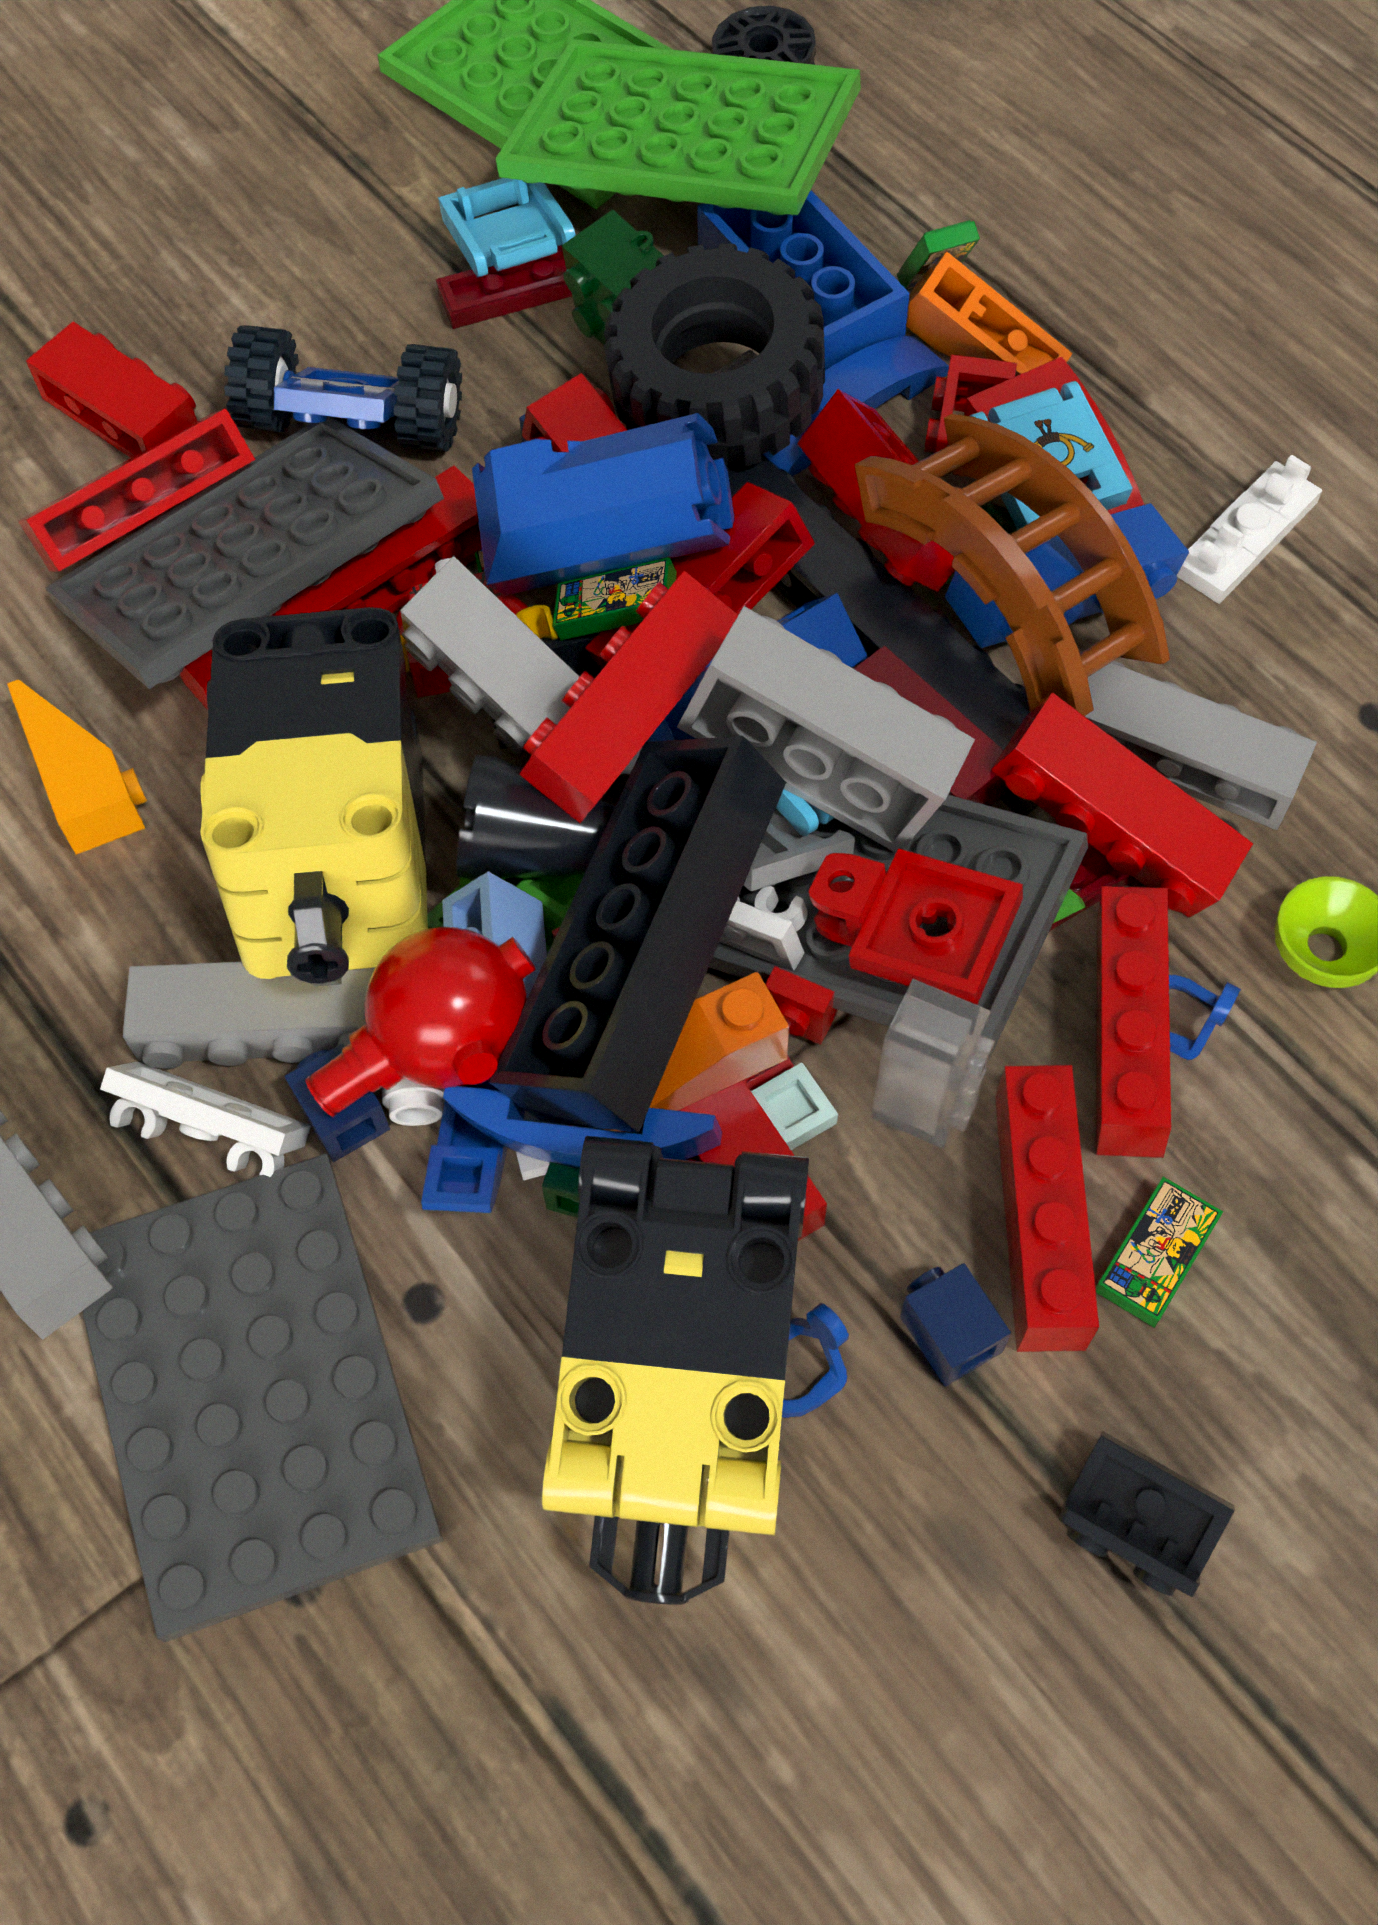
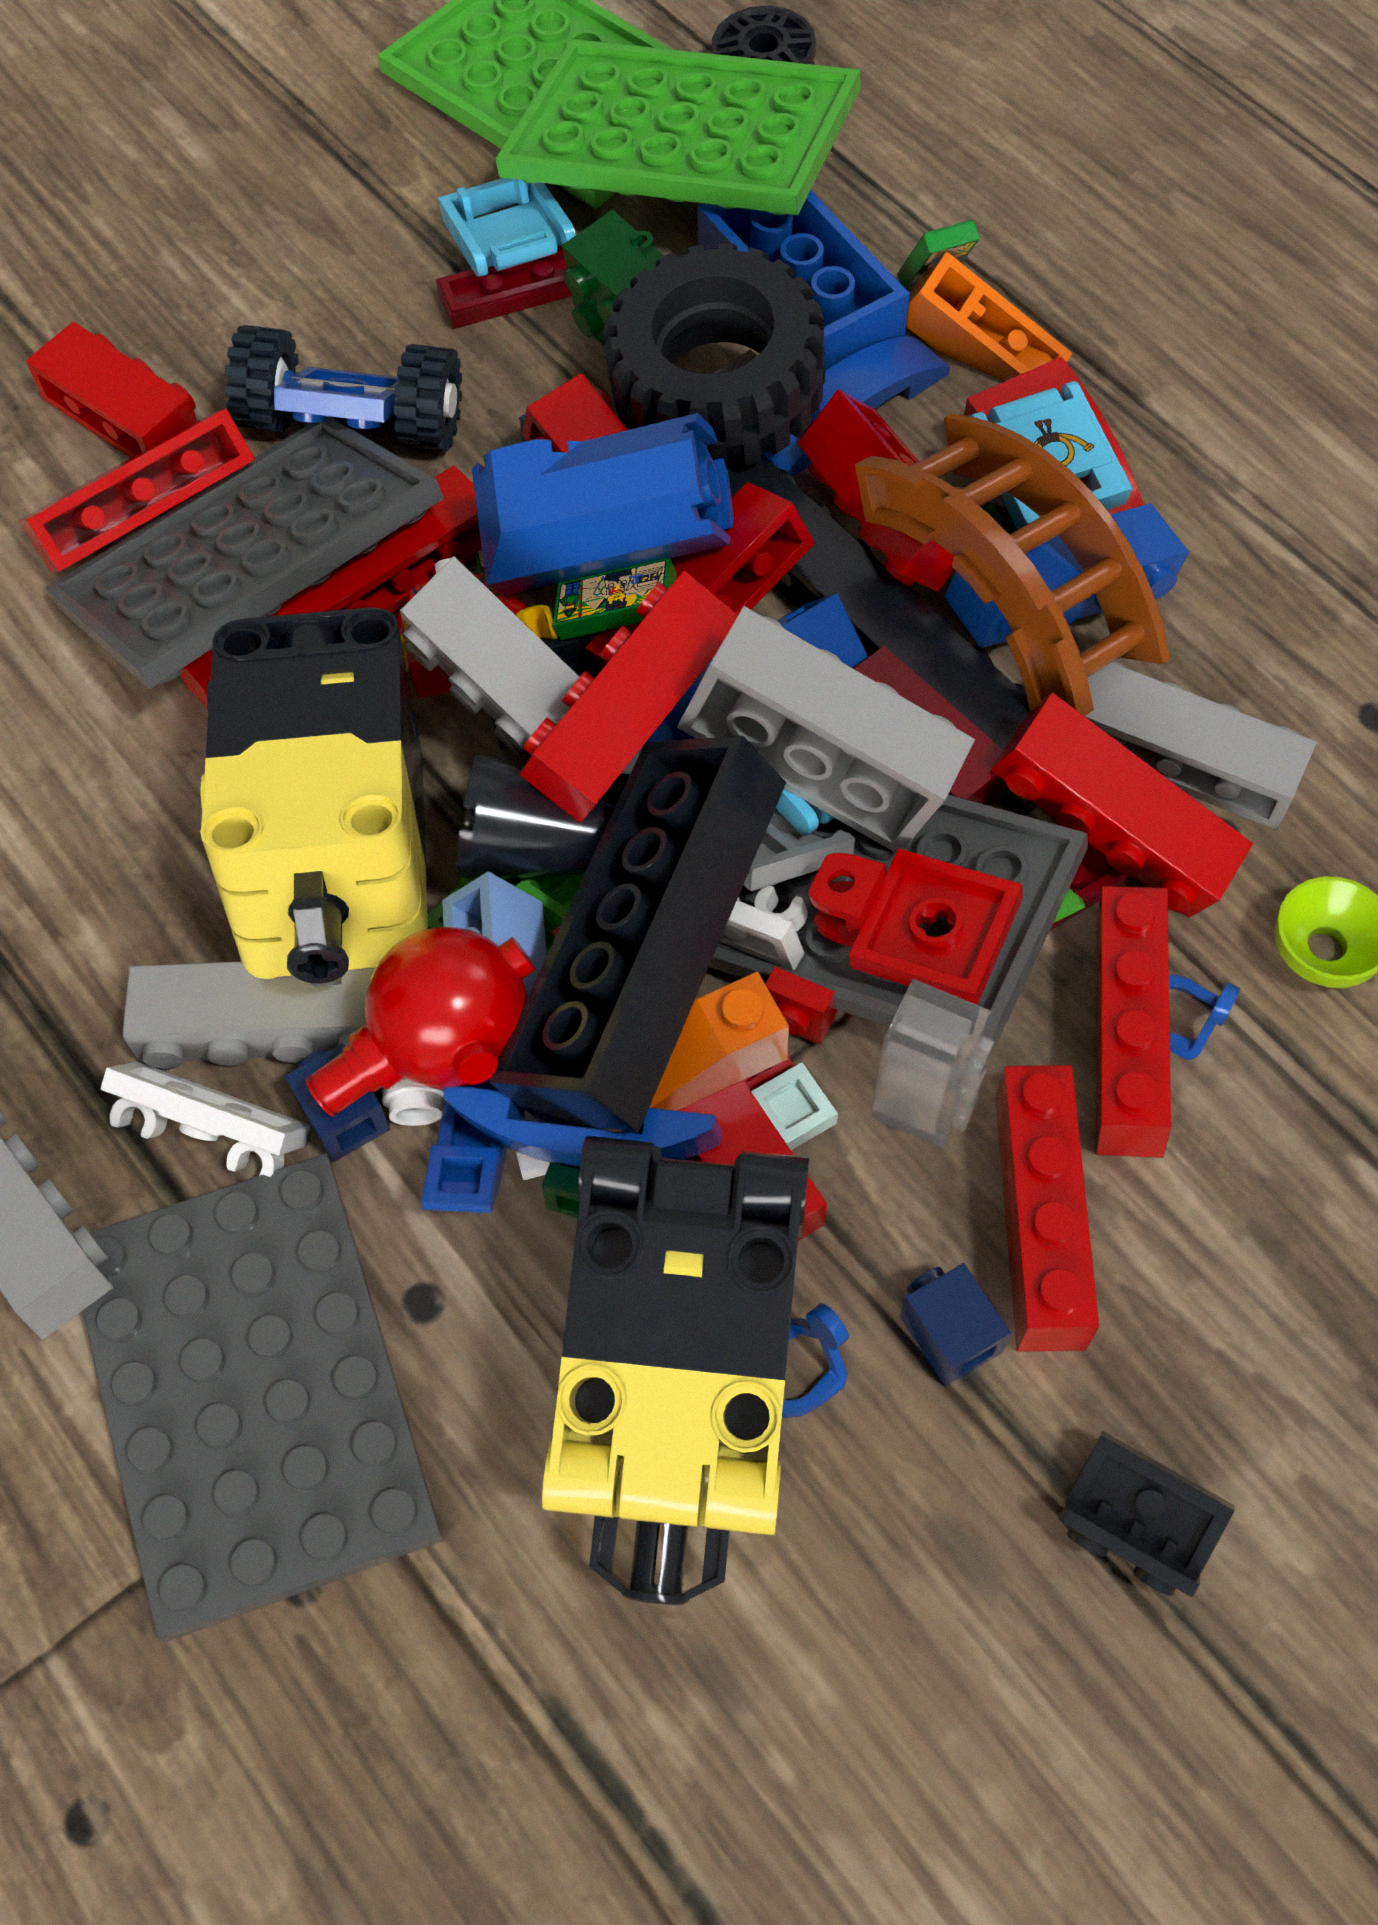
(80, 774): light orange slope -> none
(965, 378): red bracket -> none
(1158, 1252): tile -> none
(1250, 529): white plate -> none

